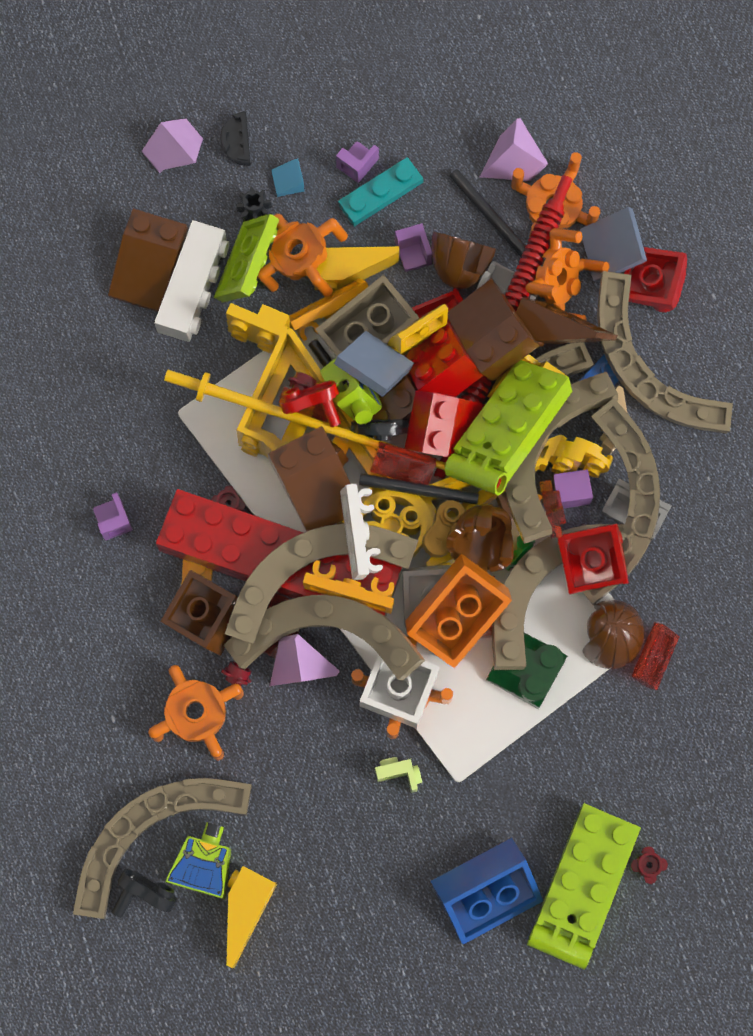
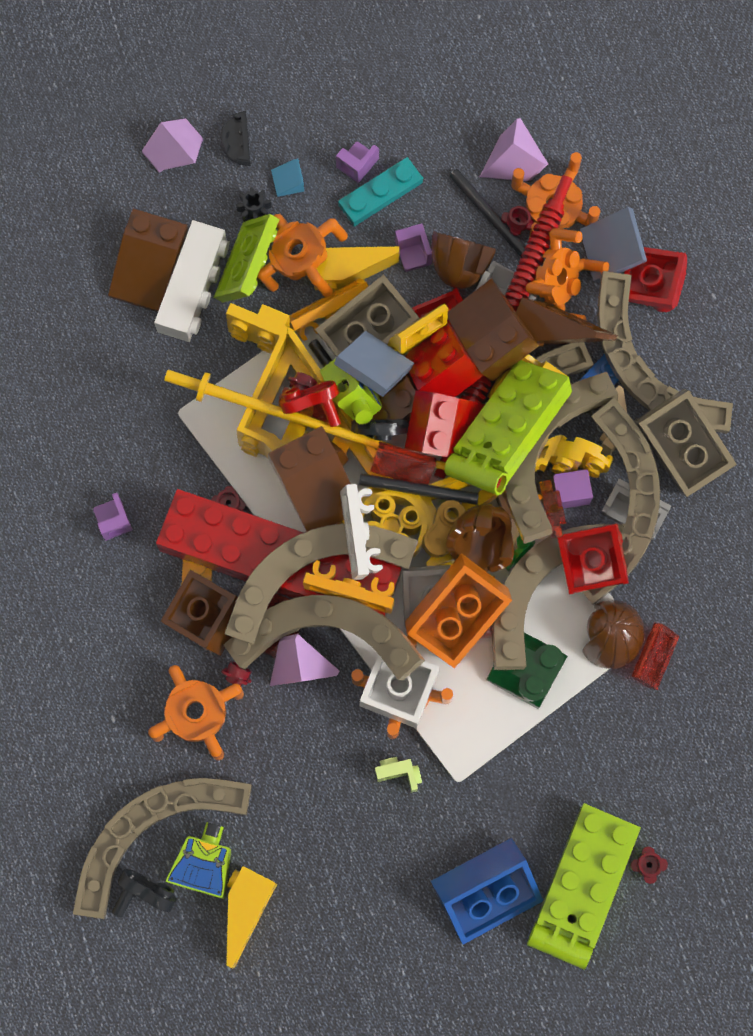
(520, 214): none -> dark red plate
(685, 442): none -> dark tan brick

